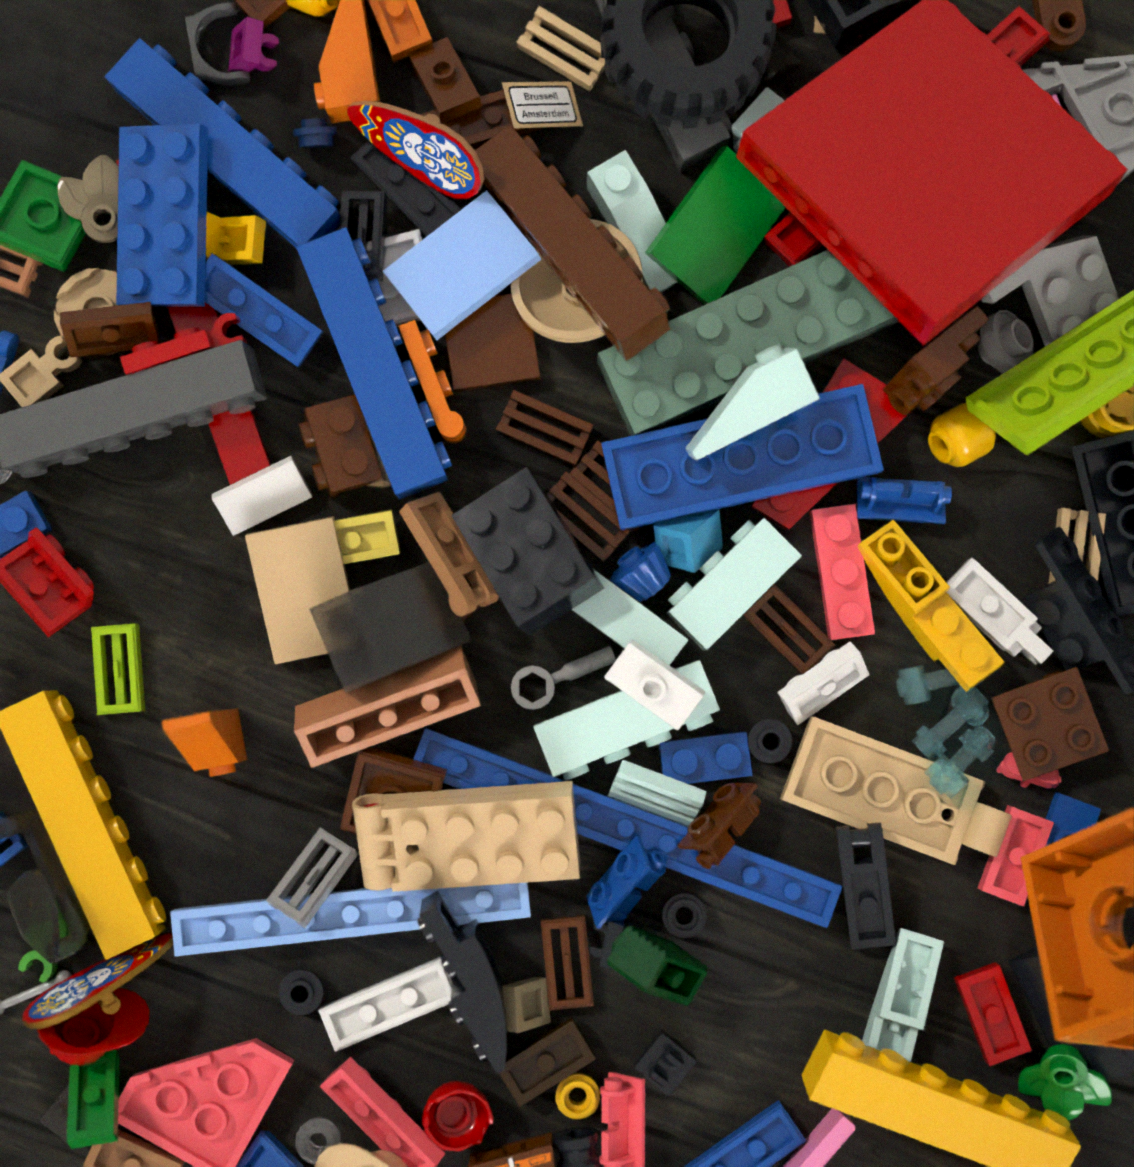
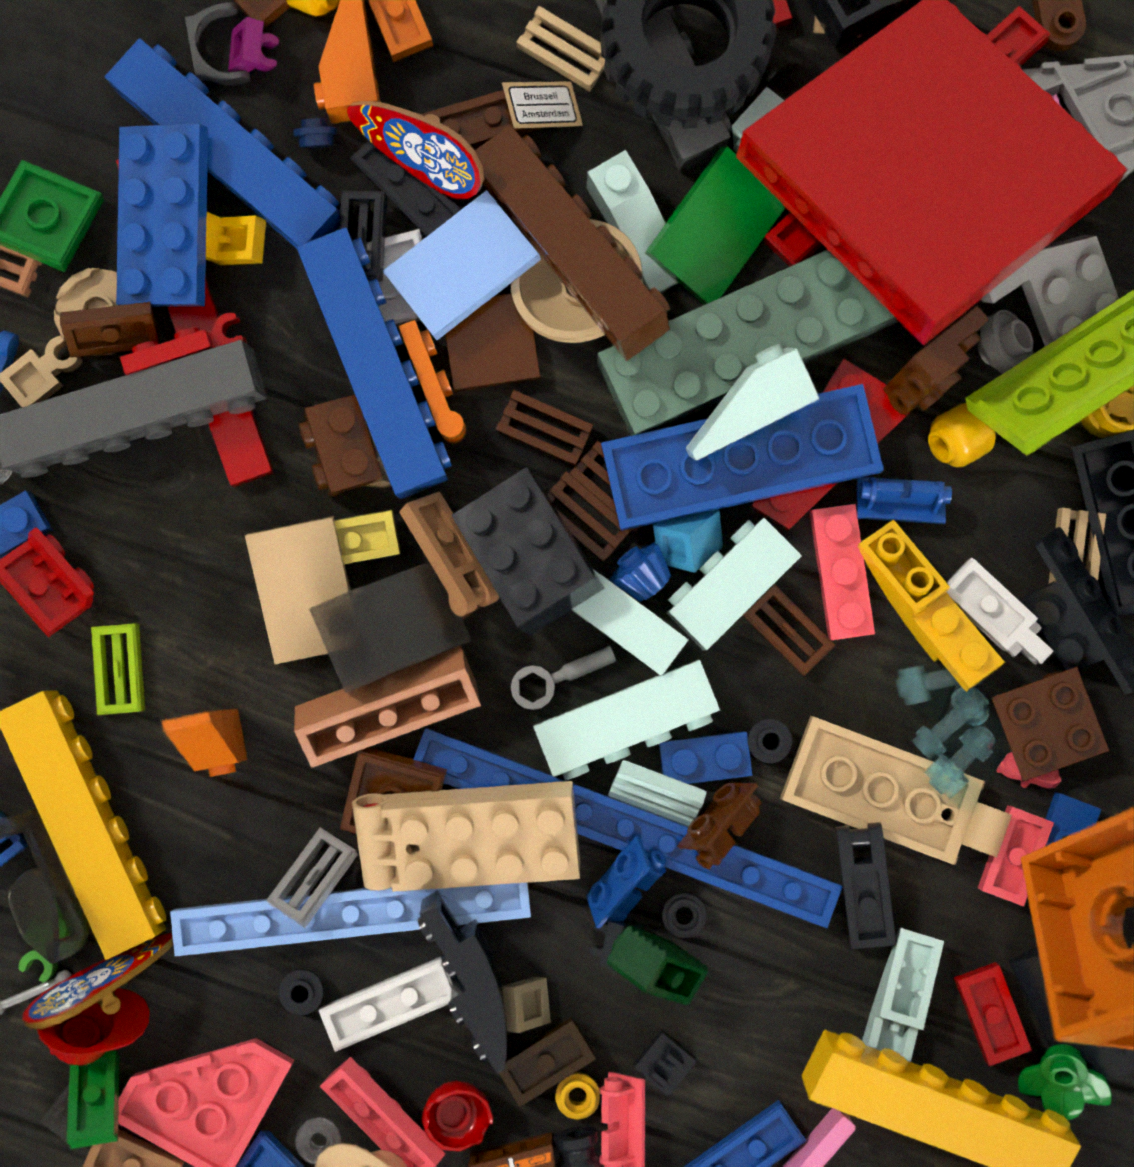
(92, 197): dark tan plate -> none
(259, 311): blue plate -> none
(261, 495): white tile -> none
(445, 80): reddish brown plate -> none
(563, 924): reddish brown tile -> none
(655, 684): white plate -> none
(823, 682): white plate -> none

